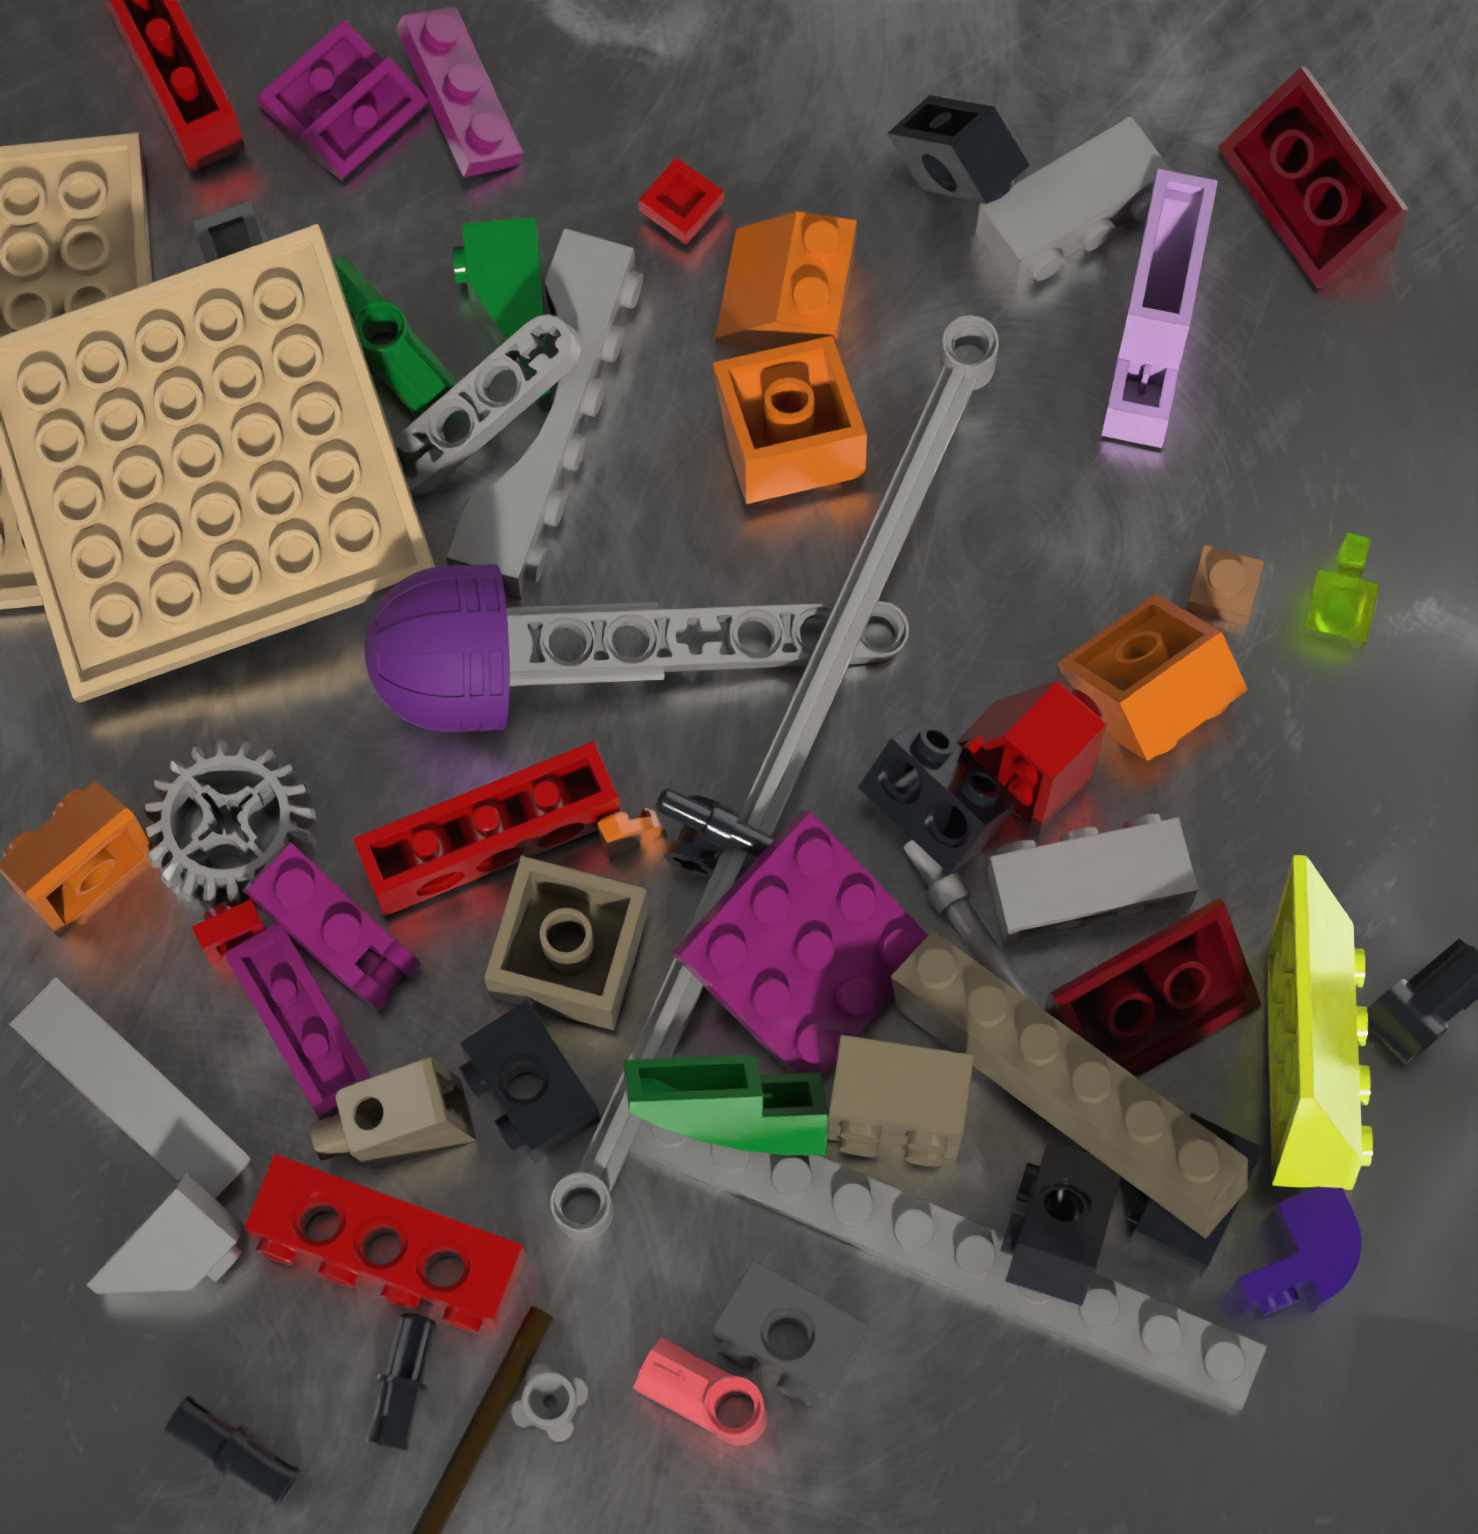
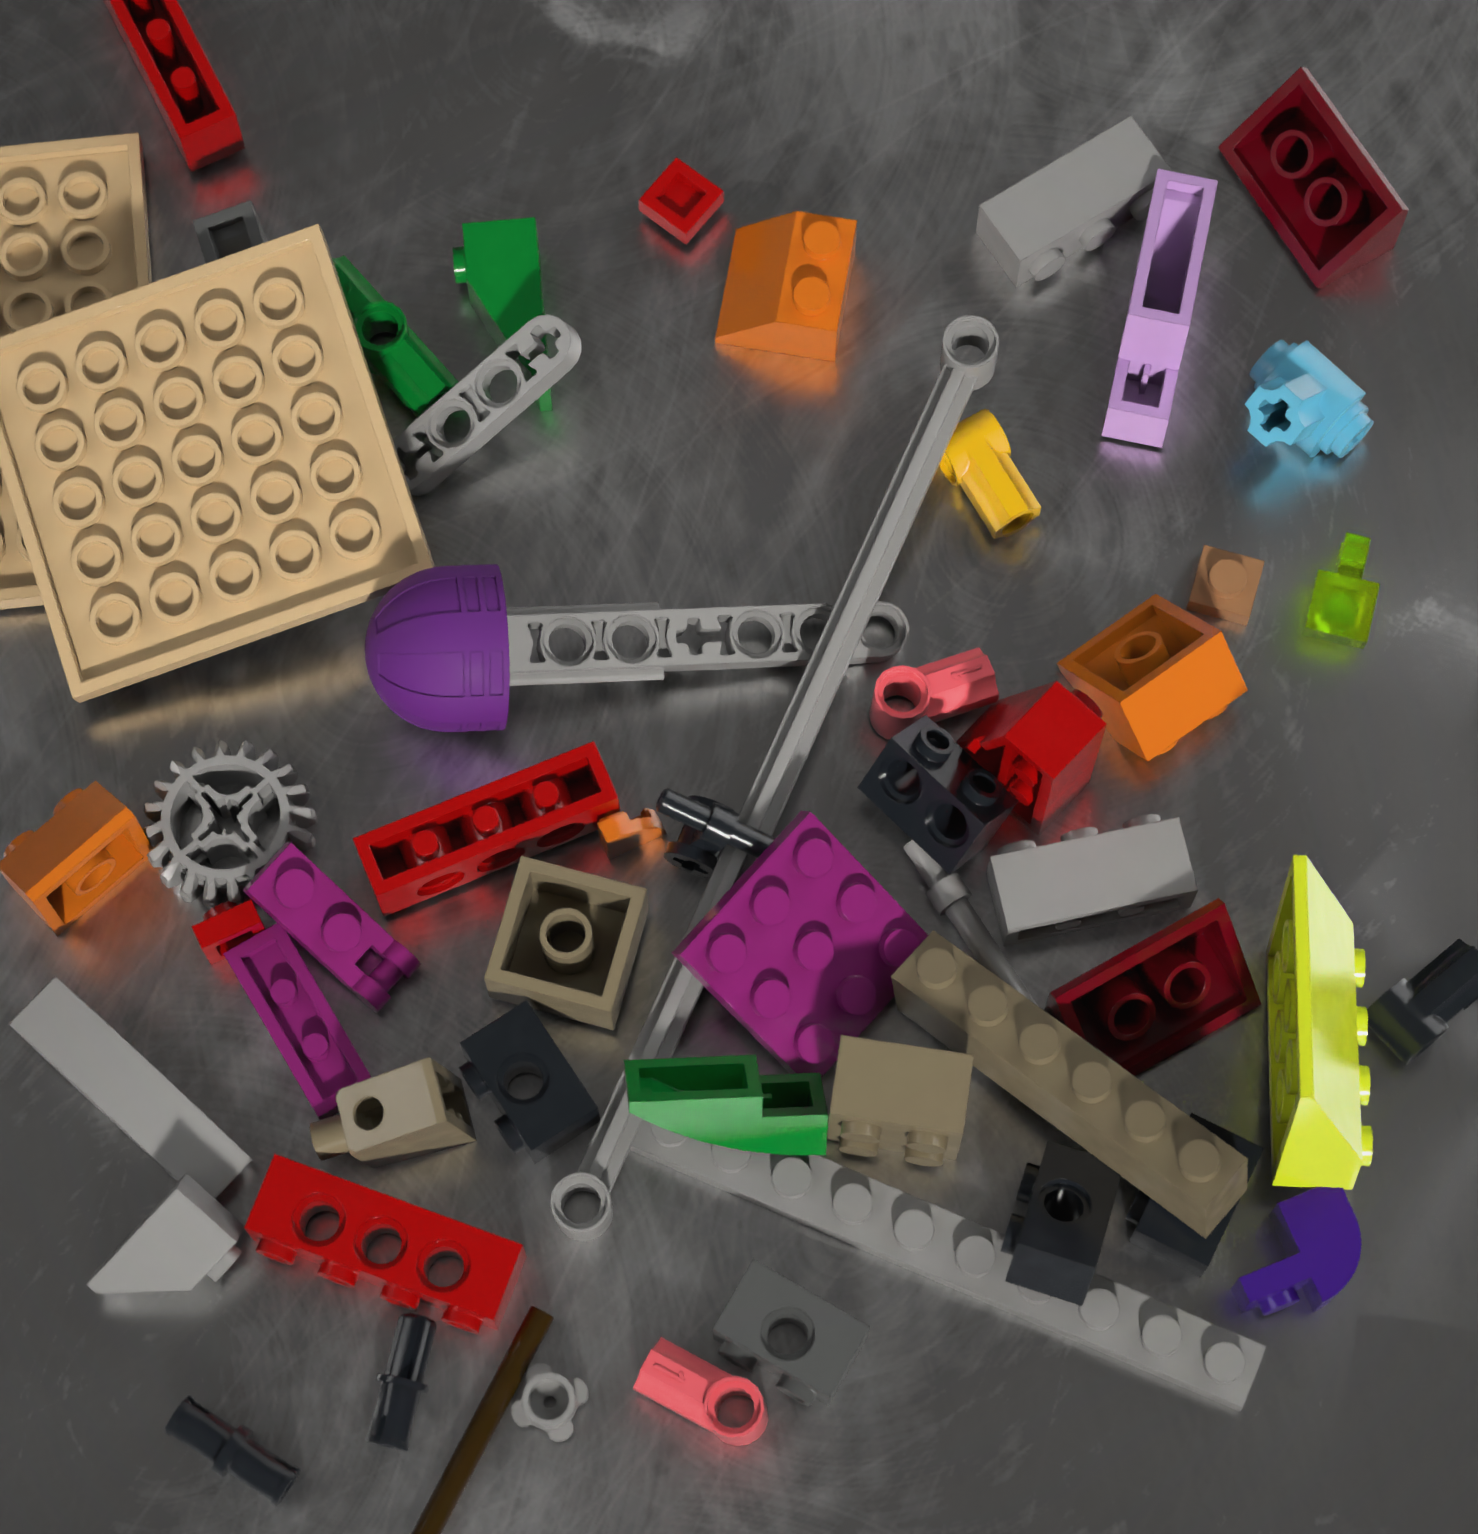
(342, 100): magenta slope -> none
(459, 91): magenta plate -> none
(508, 520): light grey arch -> none
(790, 419): orange slope -> none
(935, 689): none -> coral piece
(959, 149): black brick -> none
(982, 466): none -> yellow piece
(1305, 401): none -> medium azure piece

